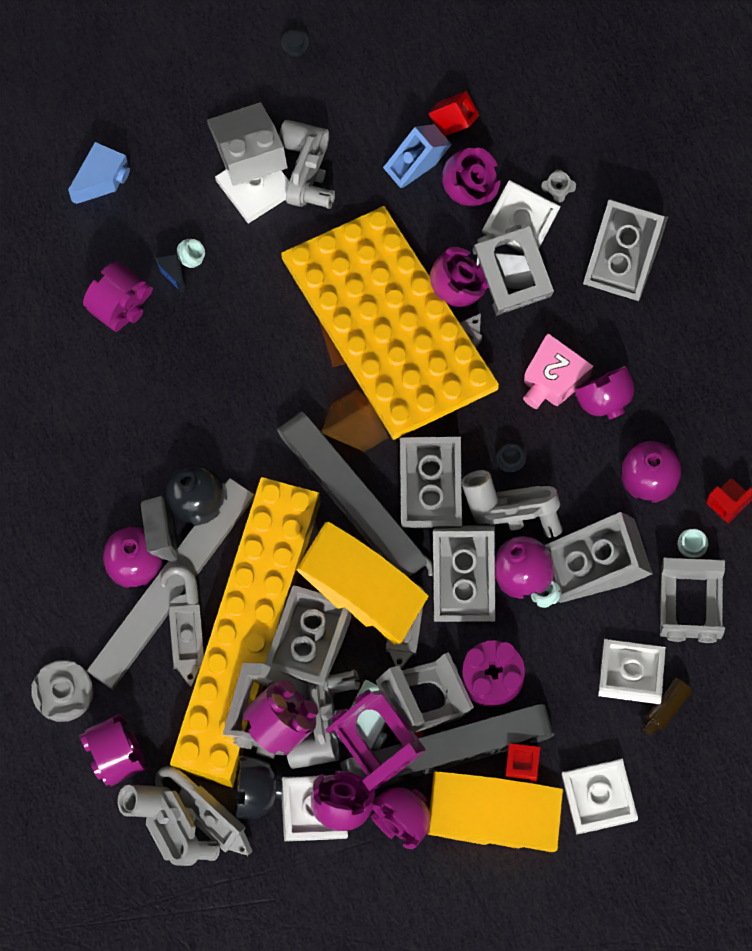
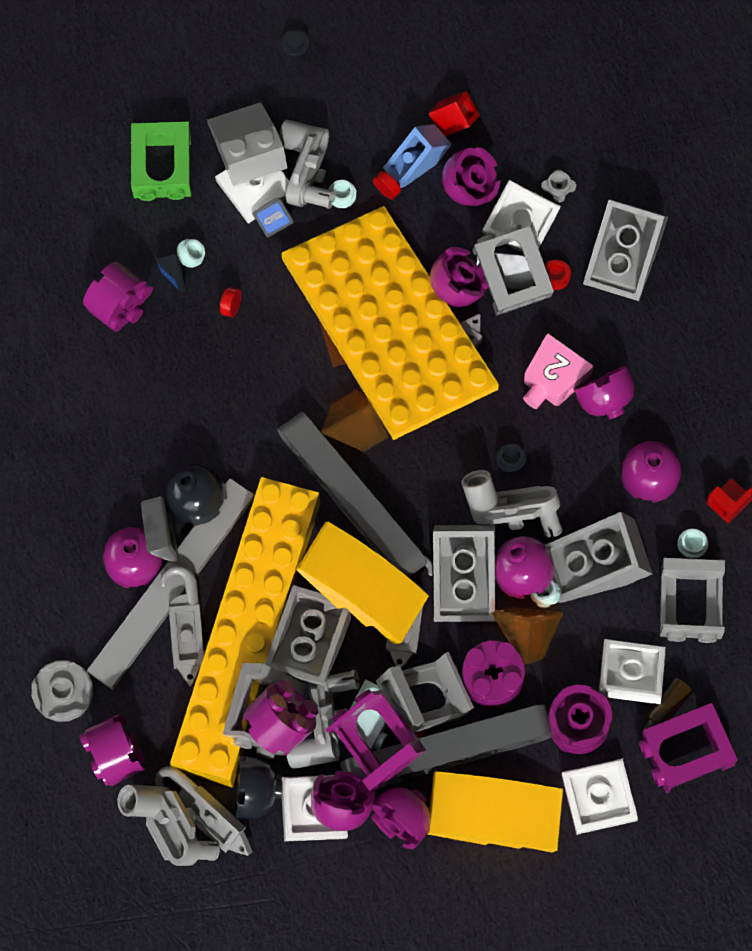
(99, 174): medium blue slope -> none
(160, 135): none -> bright green panel
(230, 302): none -> red tile
(273, 217): none -> slope
(344, 193): none -> light aqua plate
(386, 185): none -> red tile
(430, 482): light grey slope -> none
(523, 762): red panel -> none
(528, 630): none -> clear orange slope
(558, 273): none -> red tile
(589, 705): none -> magenta brick
(672, 776): none -> magenta panel

